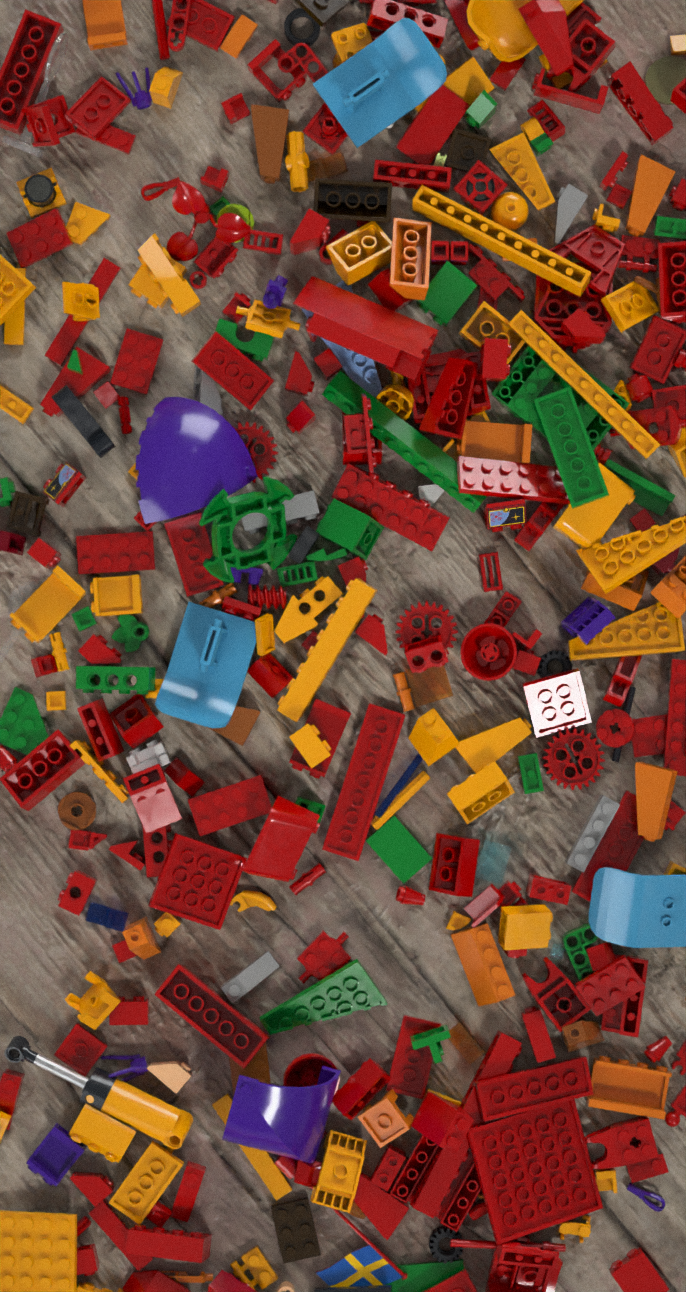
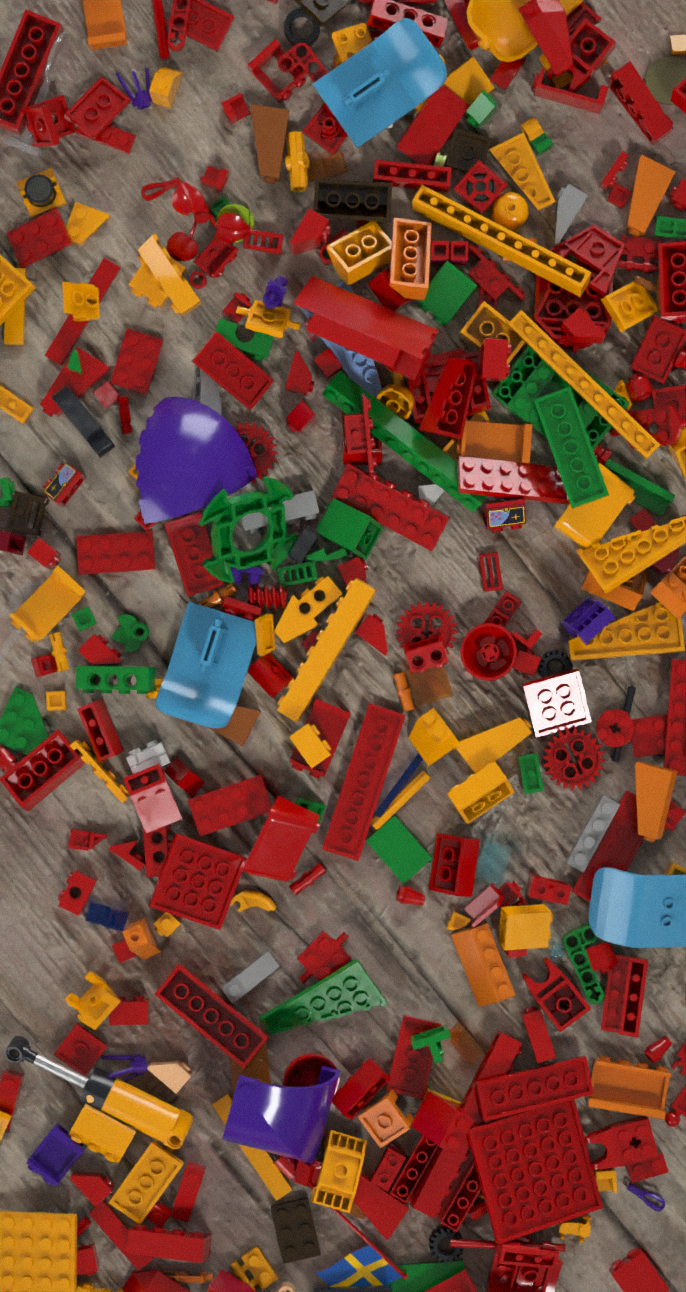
(82, 820): dark orange plate -> none
(117, 595): light orange panel -> none
(136, 720): red slope -> none
(239, 36): orange slope -> none
(537, 524): red slope -> none
(554, 130): red slope -> none
(581, 1035): dark orange slope -> none
(606, 223): light orange bracket -> none
(610, 985): red plate -> none
(621, 679): red slope -> none

